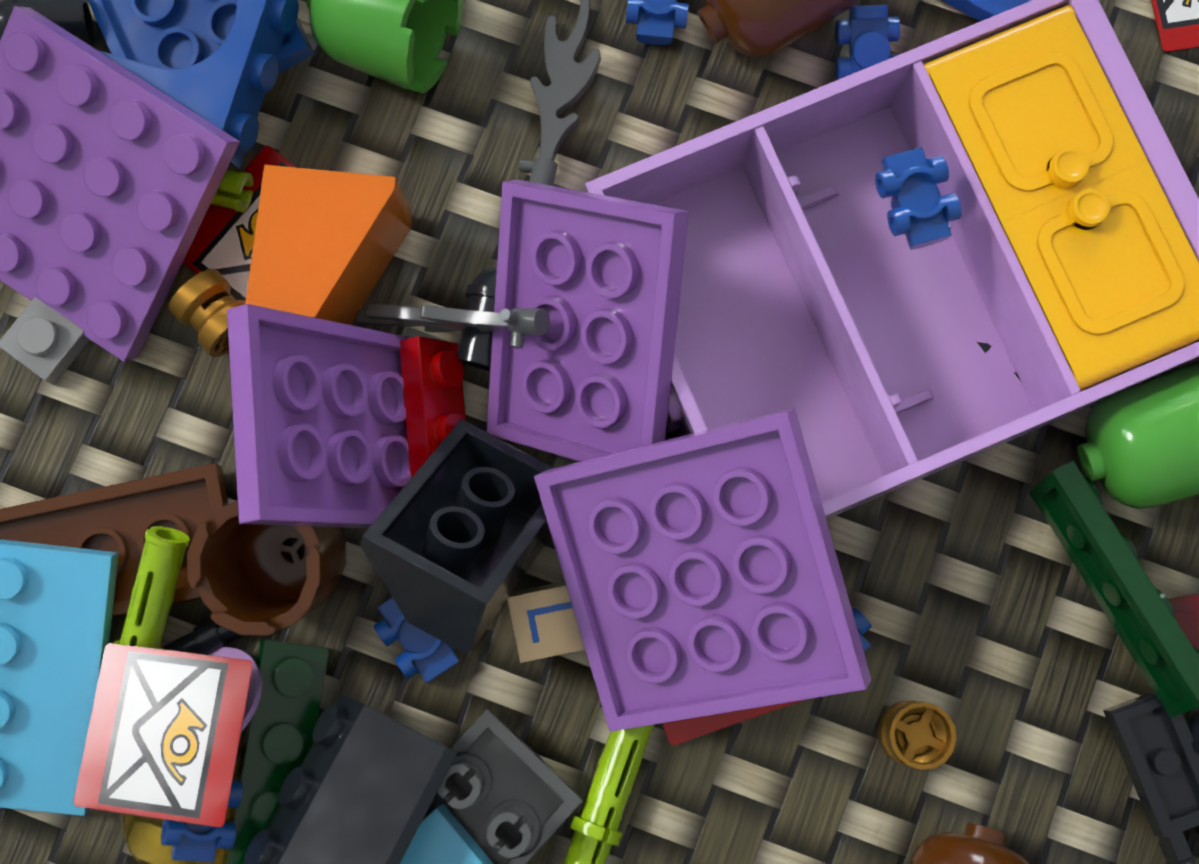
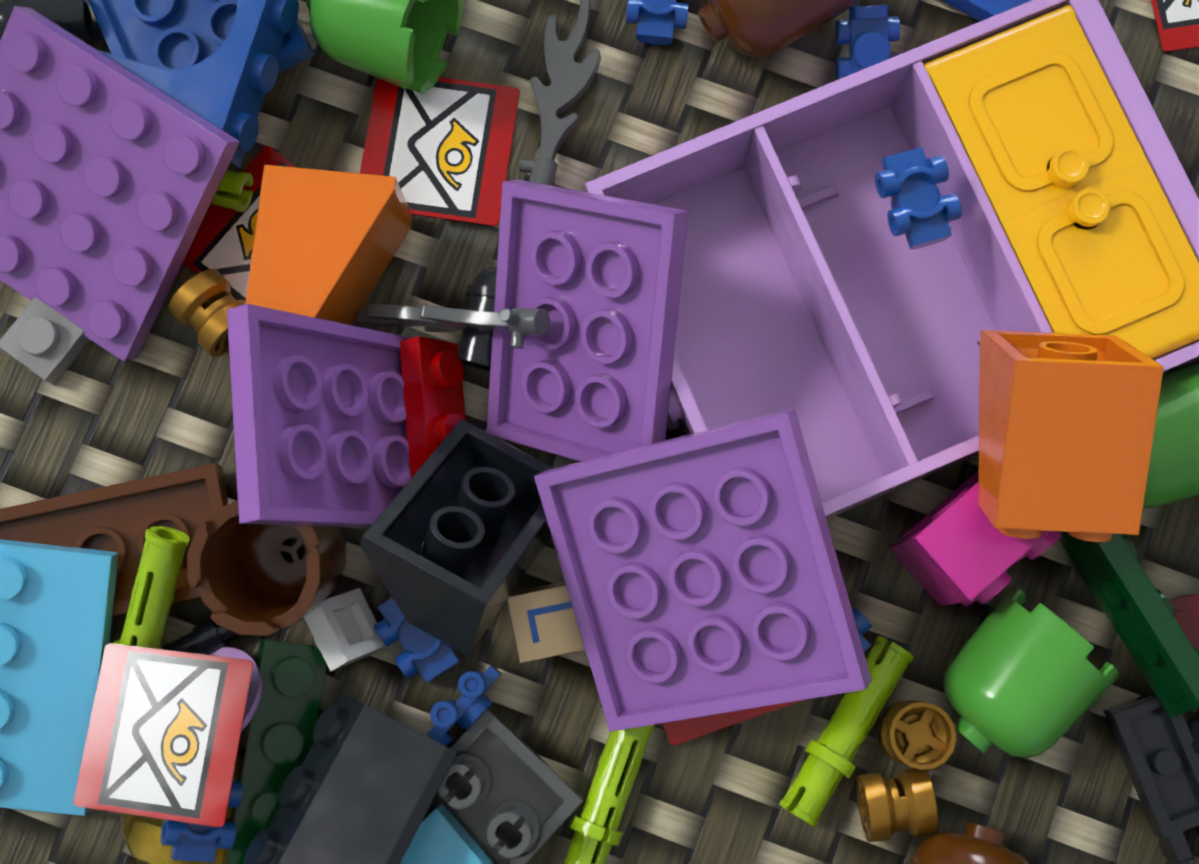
(344, 629): none -> white plate
(444, 146): none -> sticker
(467, 709): none -> blue piece
(844, 734): none -> lime pin
(896, 804): none -> pearl gold wheel
(960, 552): none -> dark pink brick
(1023, 679): none -> bright green cylinder
(1064, 433): none -> orange slope

